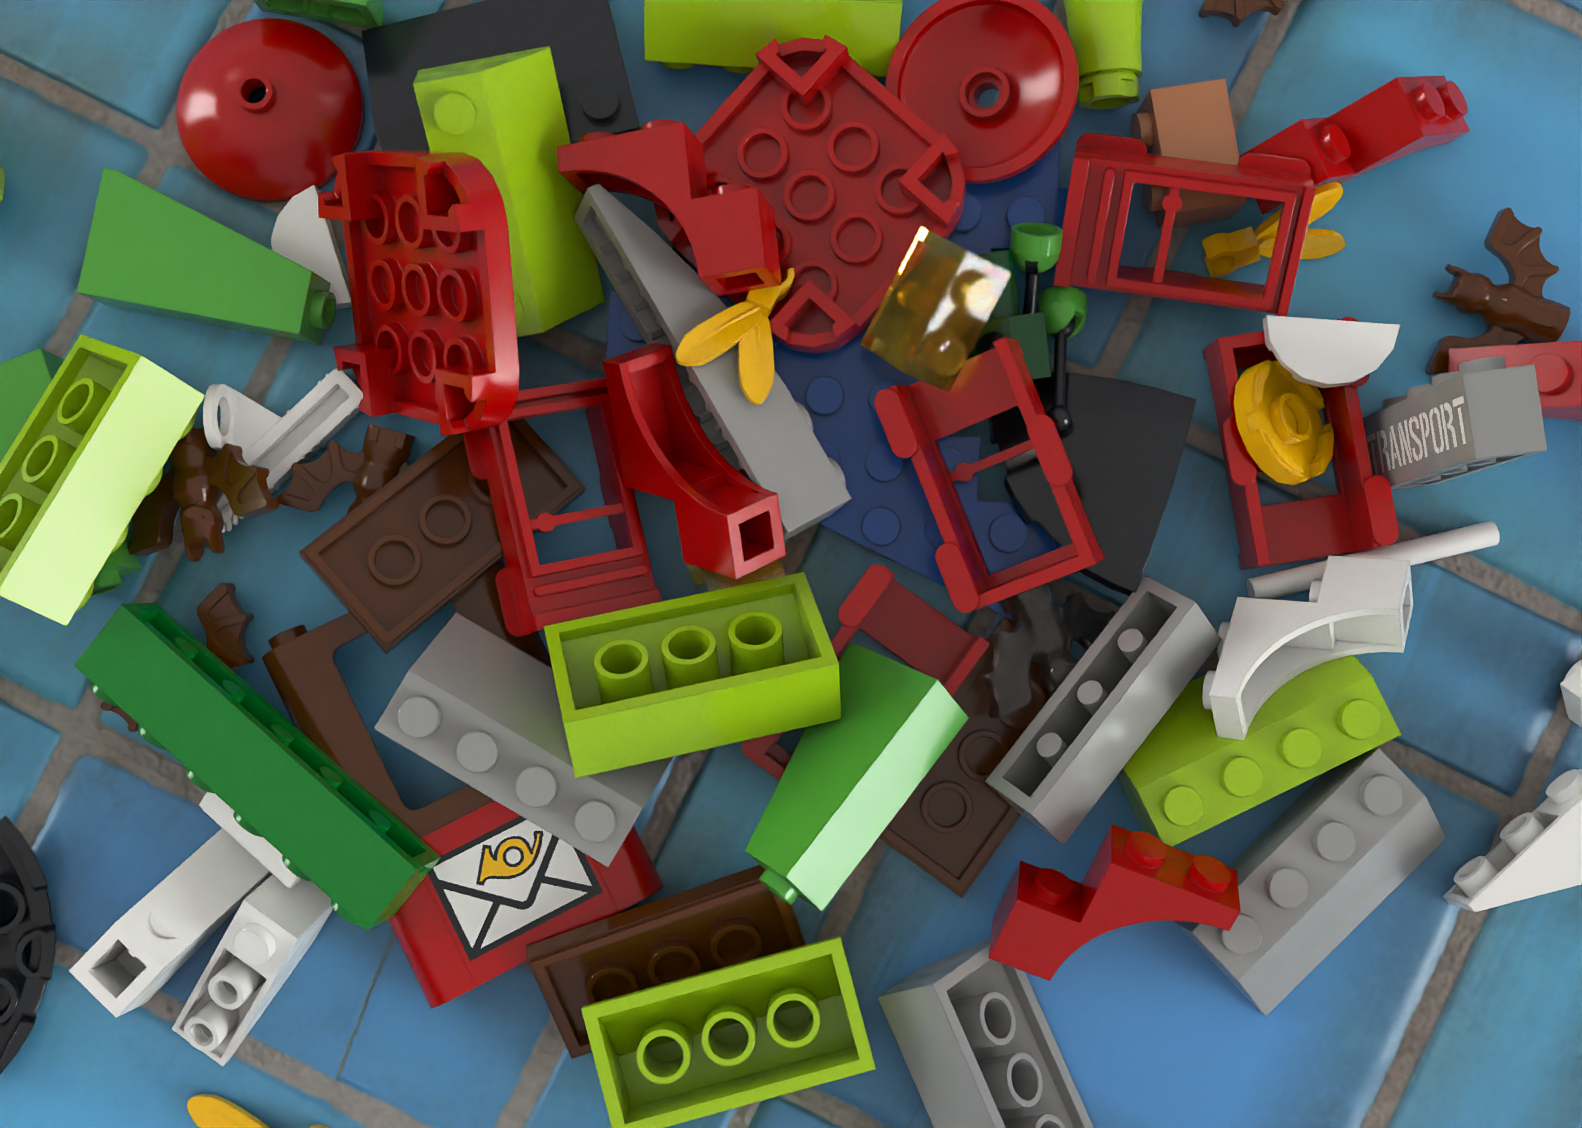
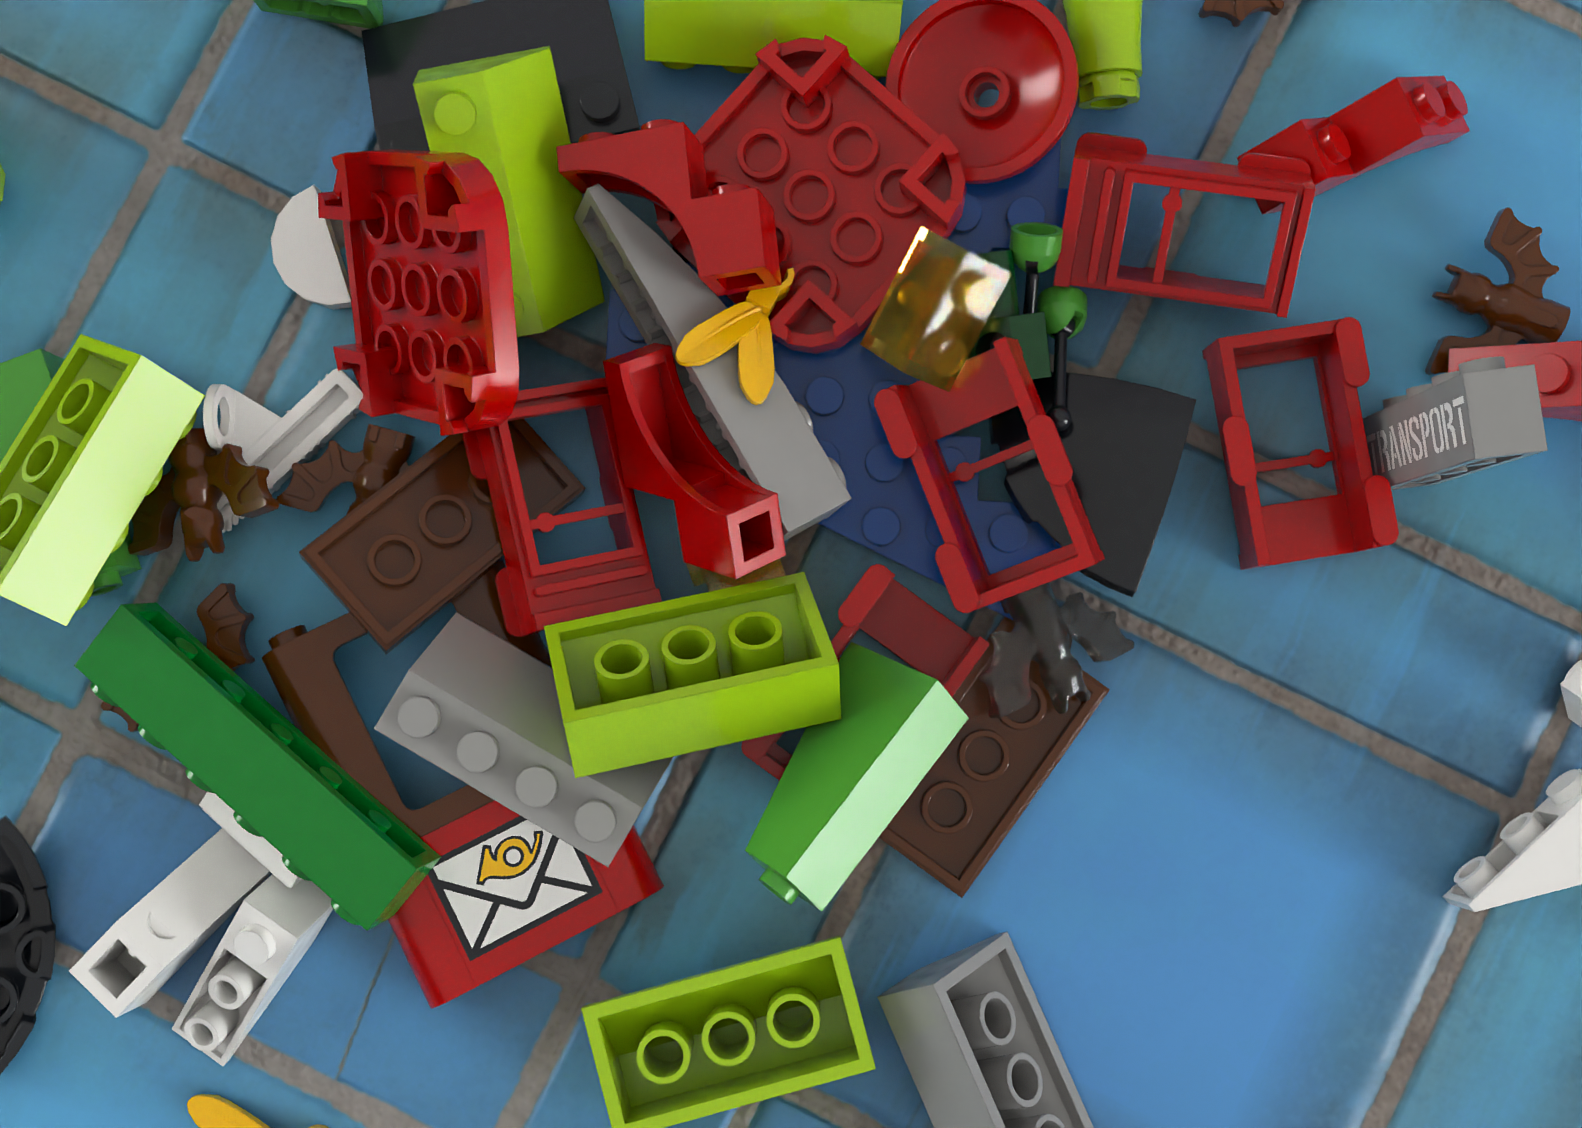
(184, 266): bright green slope -> none
(289, 136): red dish -> none
(659, 944): reddish brown tile -> none
(1105, 709): light grey brick -> none
(1128, 883): red arch -> none
(1194, 780): lime slope -> none
(1195, 125): nougat brick -> none
(1242, 247): yellow piece -> none
(1282, 423): yellow tile -> none
(1319, 875): light grey slope -> none
(1327, 350): white tile -> none
(1352, 611): white arch -> none
(1416, 550): white bar -> none

